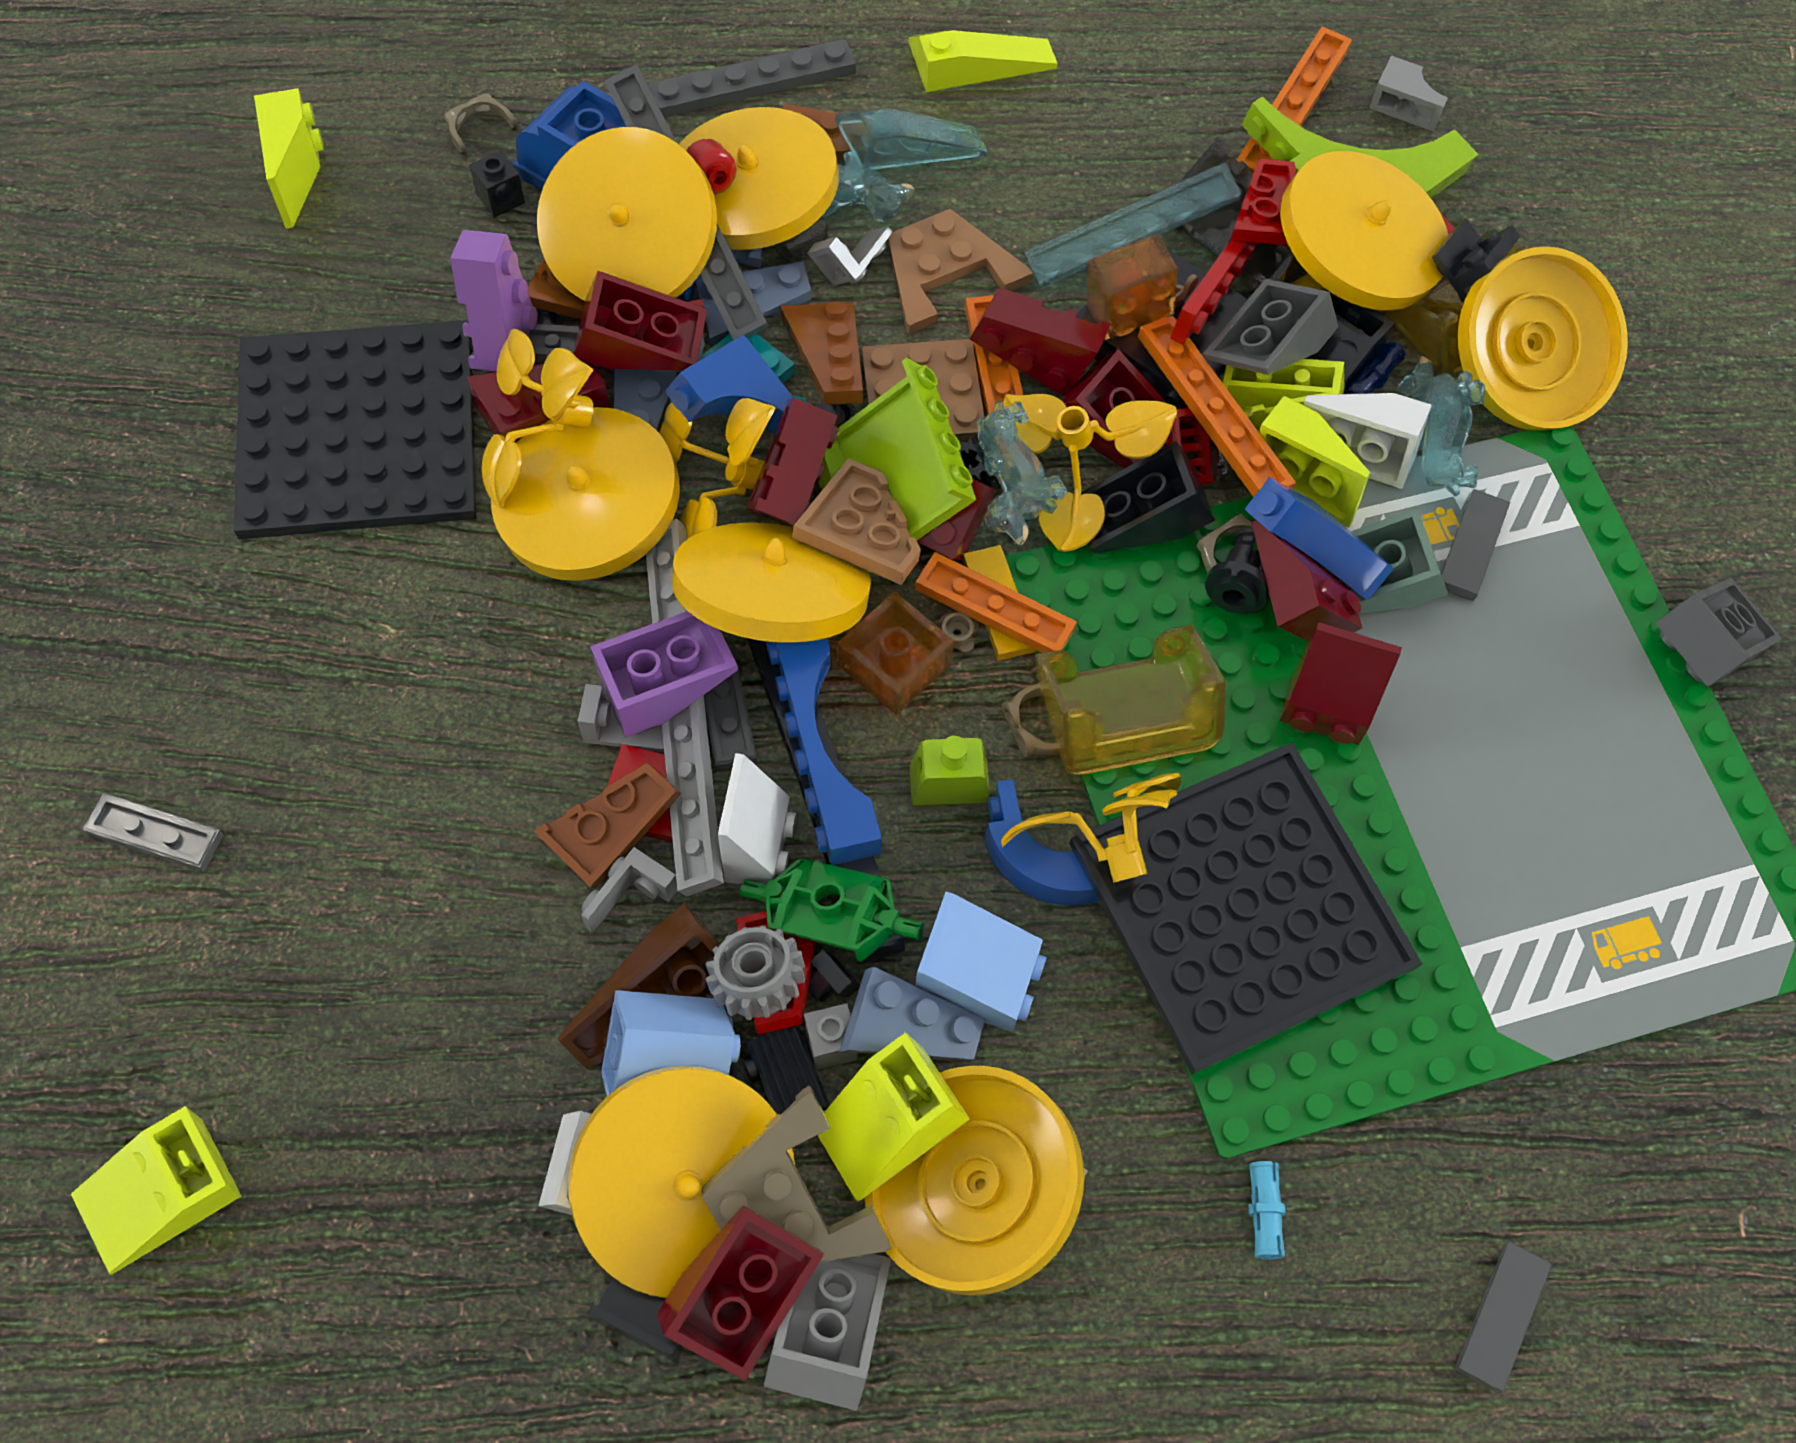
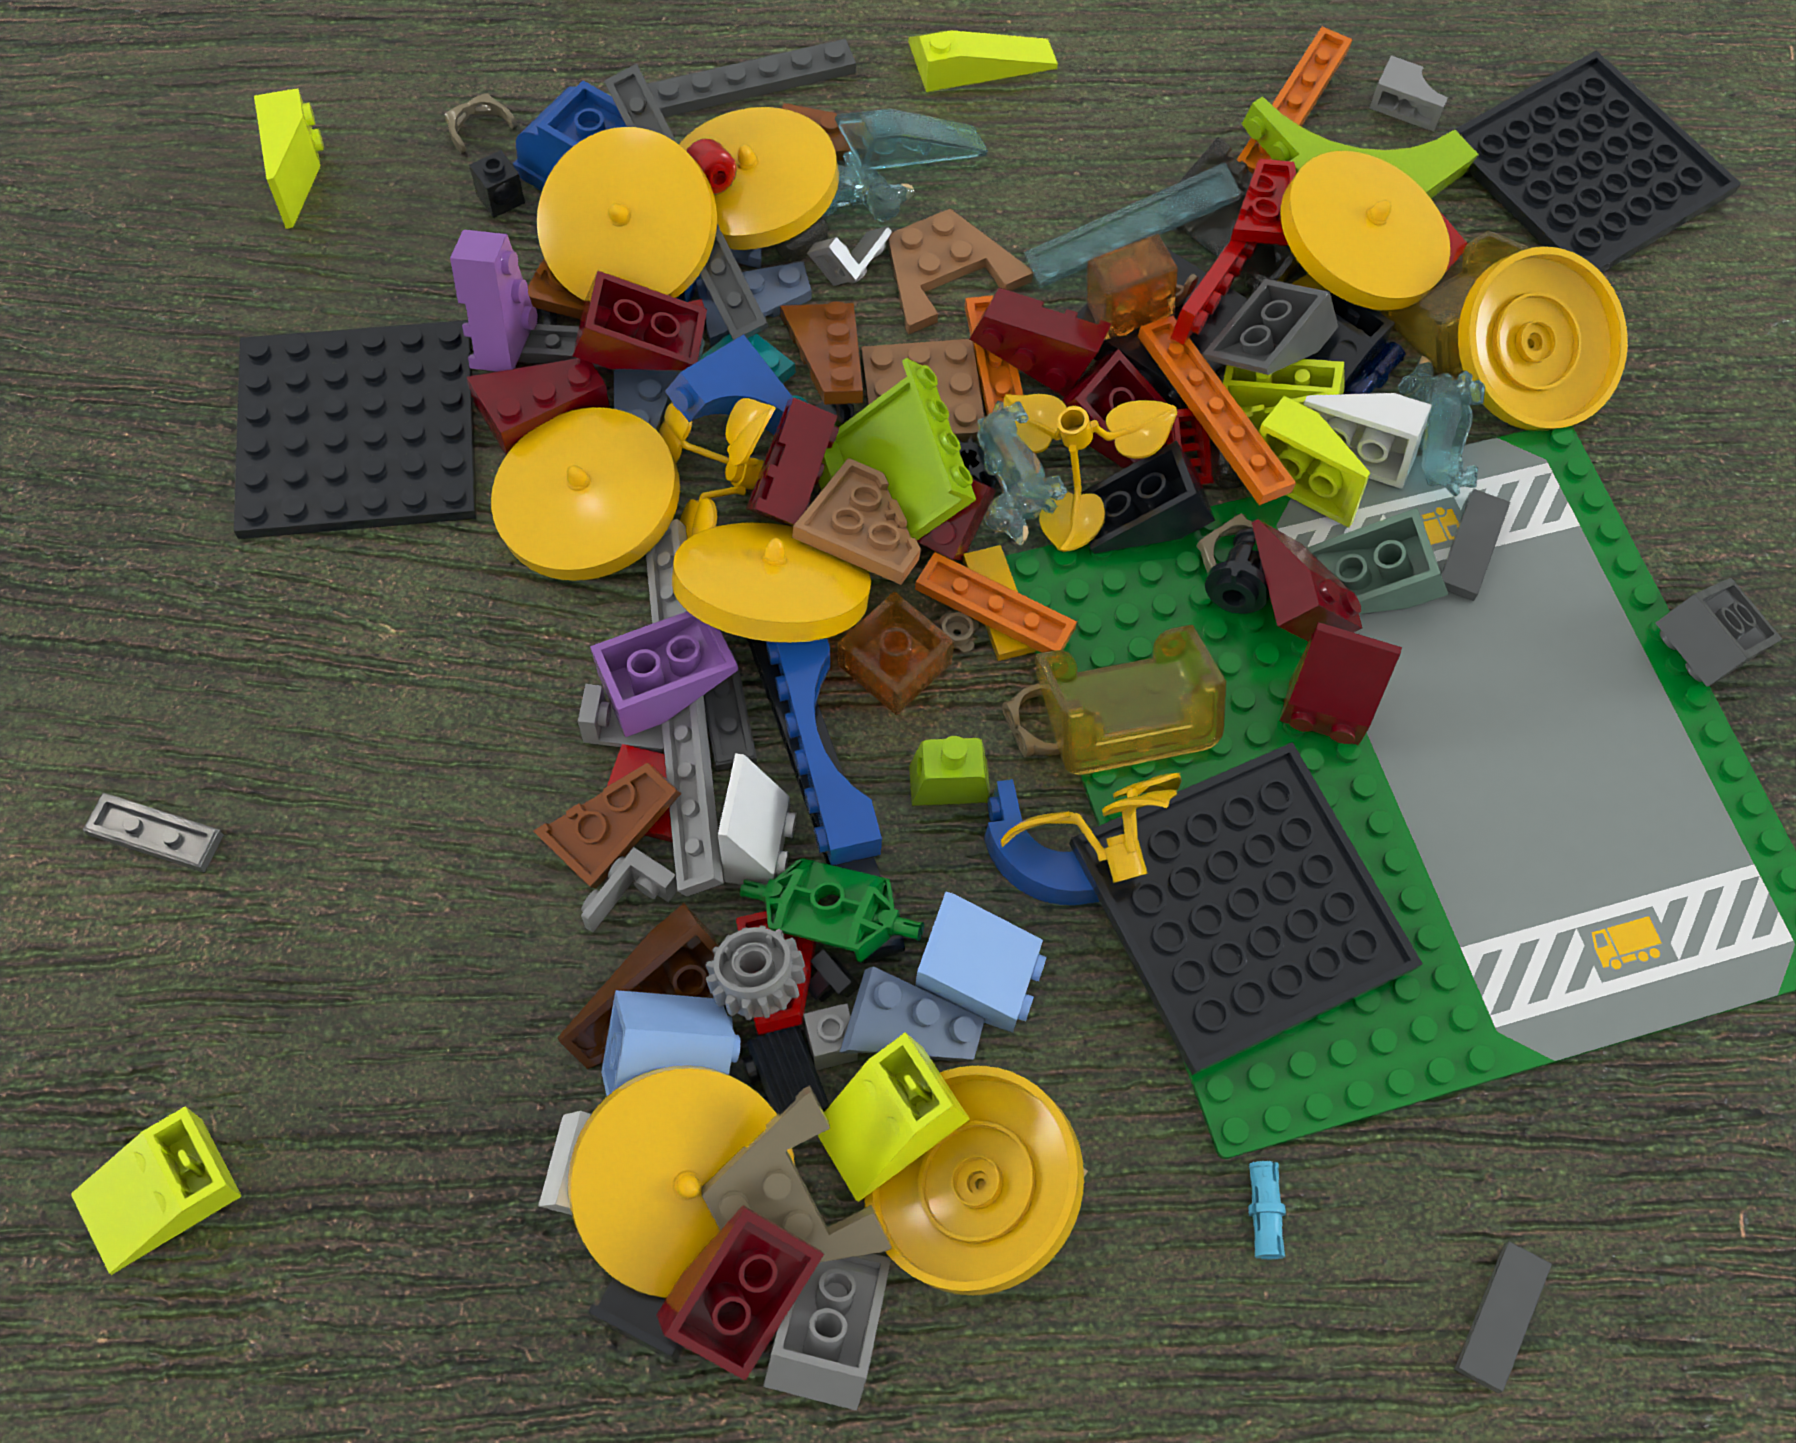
(561, 382): yellow plant -> none
(1319, 536): blue arch -> none
(1467, 257): black bracket -> none
(1593, 163): none -> black plate

